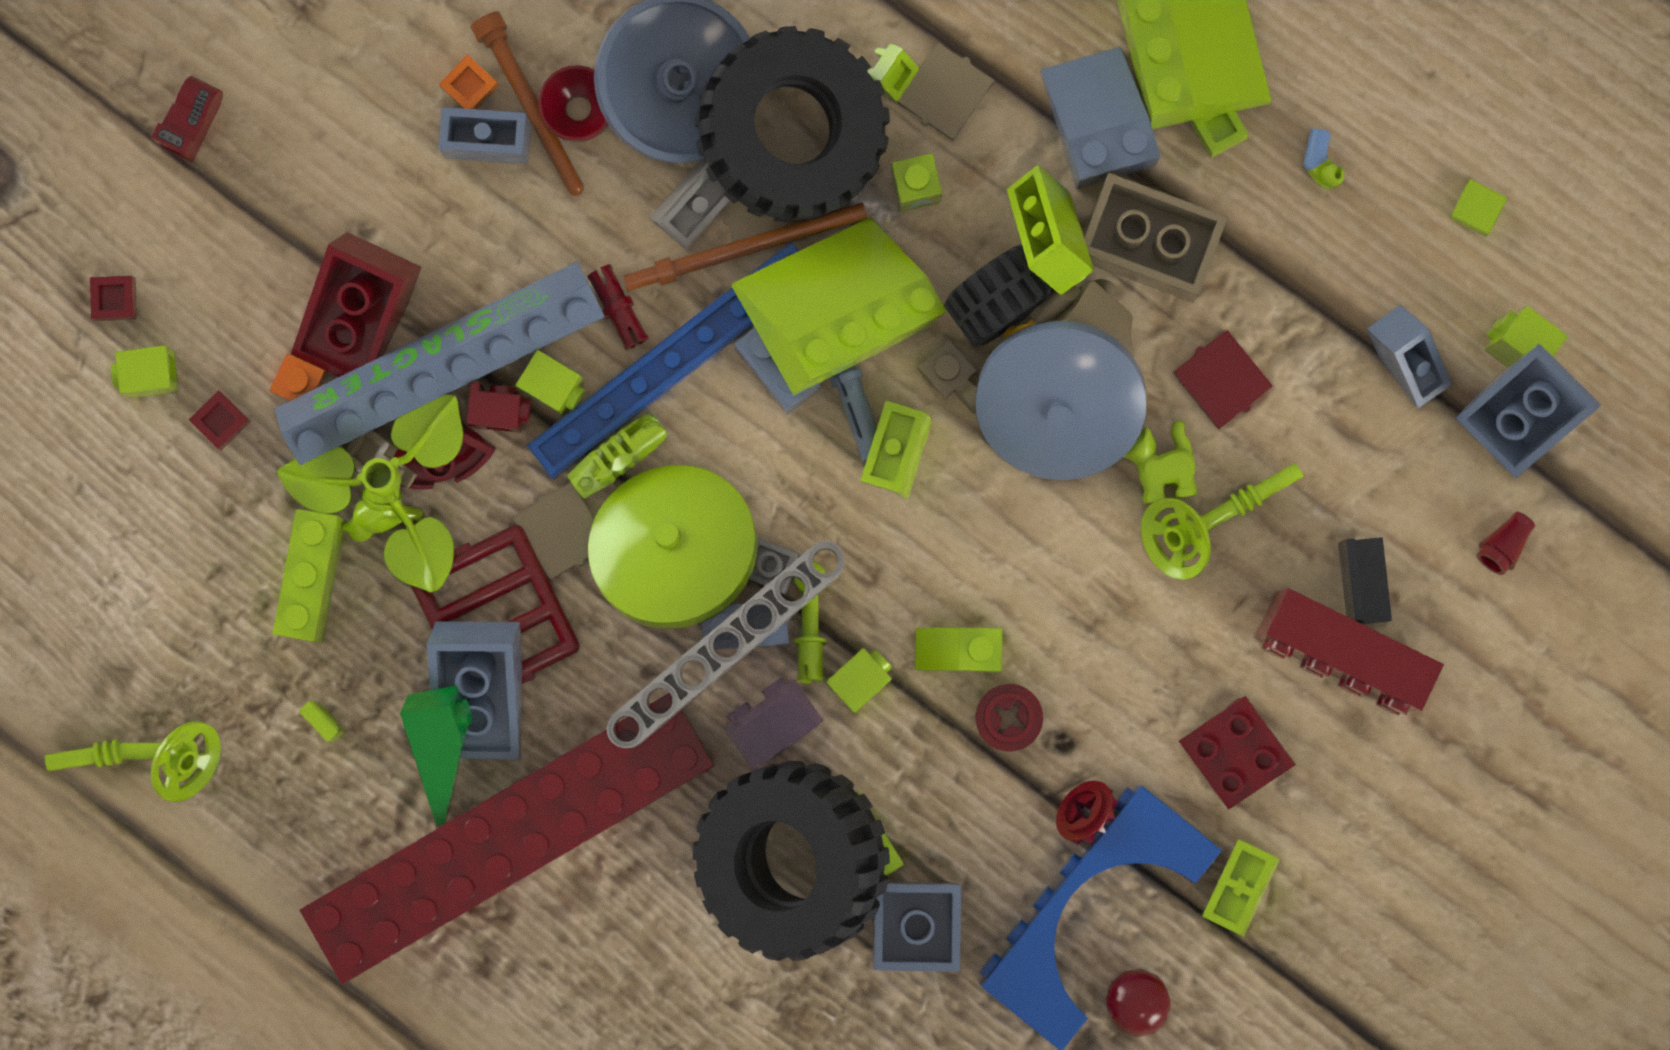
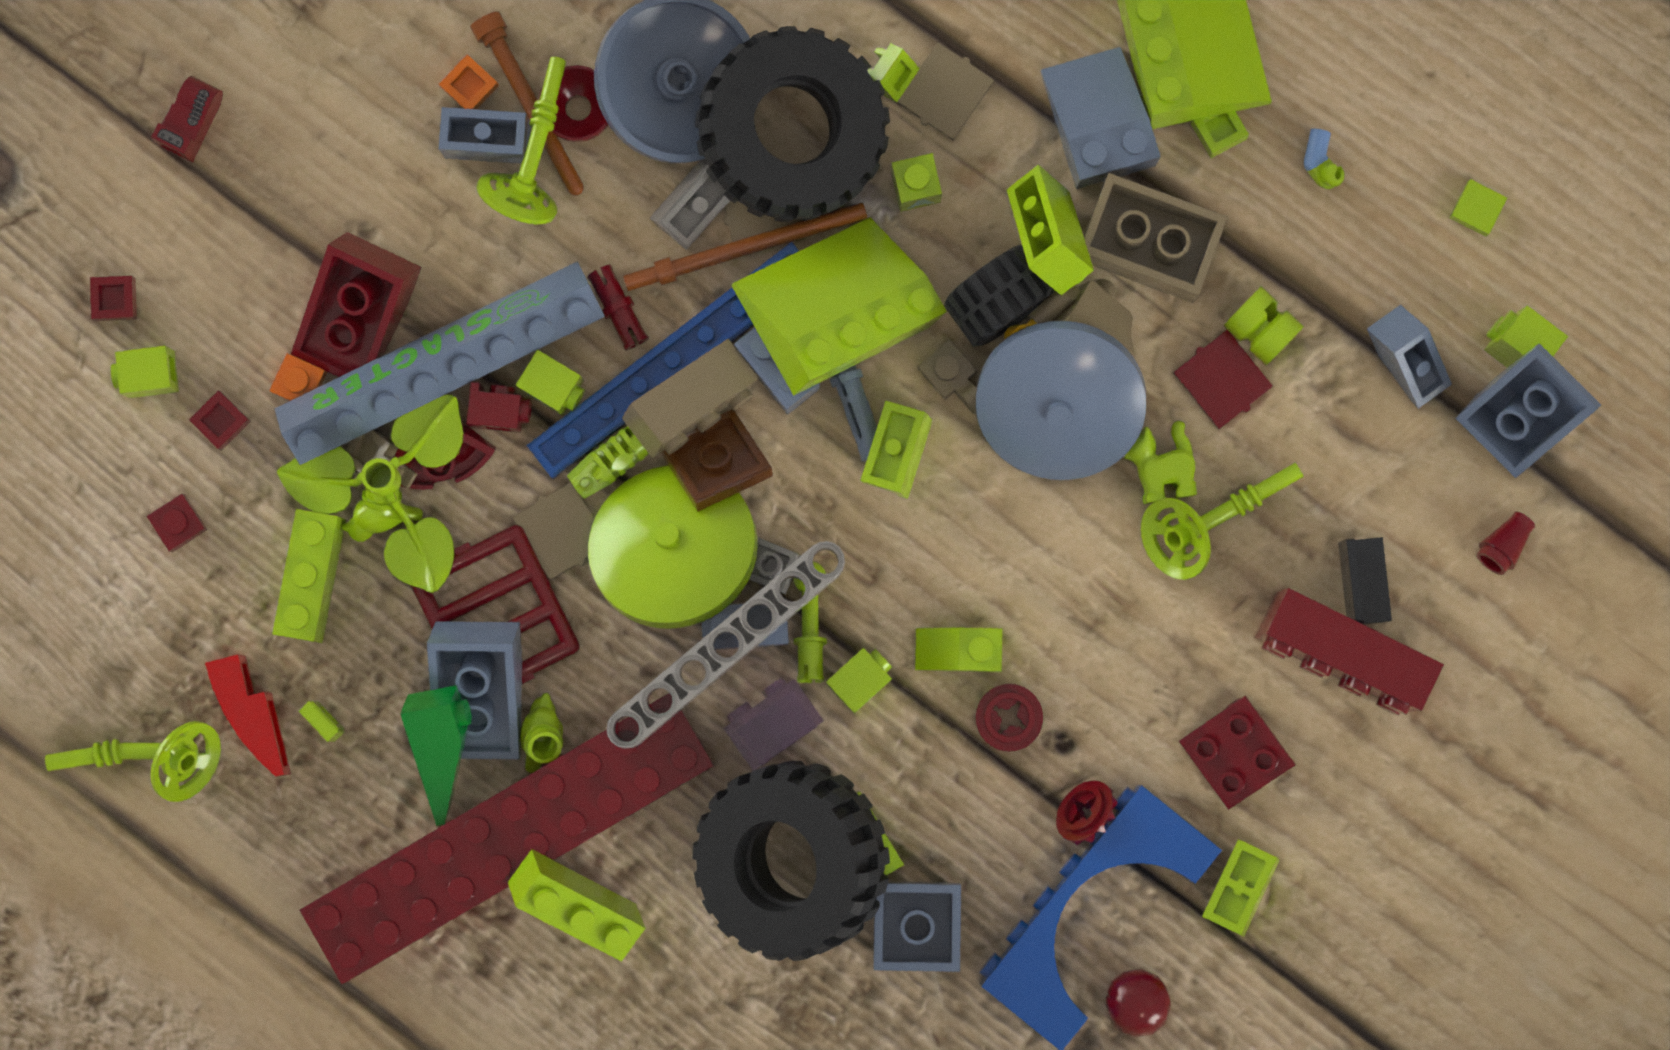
(177, 523): none -> dark red plate
(249, 713): none -> red slope
(519, 194): none -> lime dish
(541, 734): none -> lime animal
(576, 905): none -> lime brick
(691, 399): none -> dark tan brick
(718, 462): none -> reddish brown tile
(1263, 326): none -> lime wheel

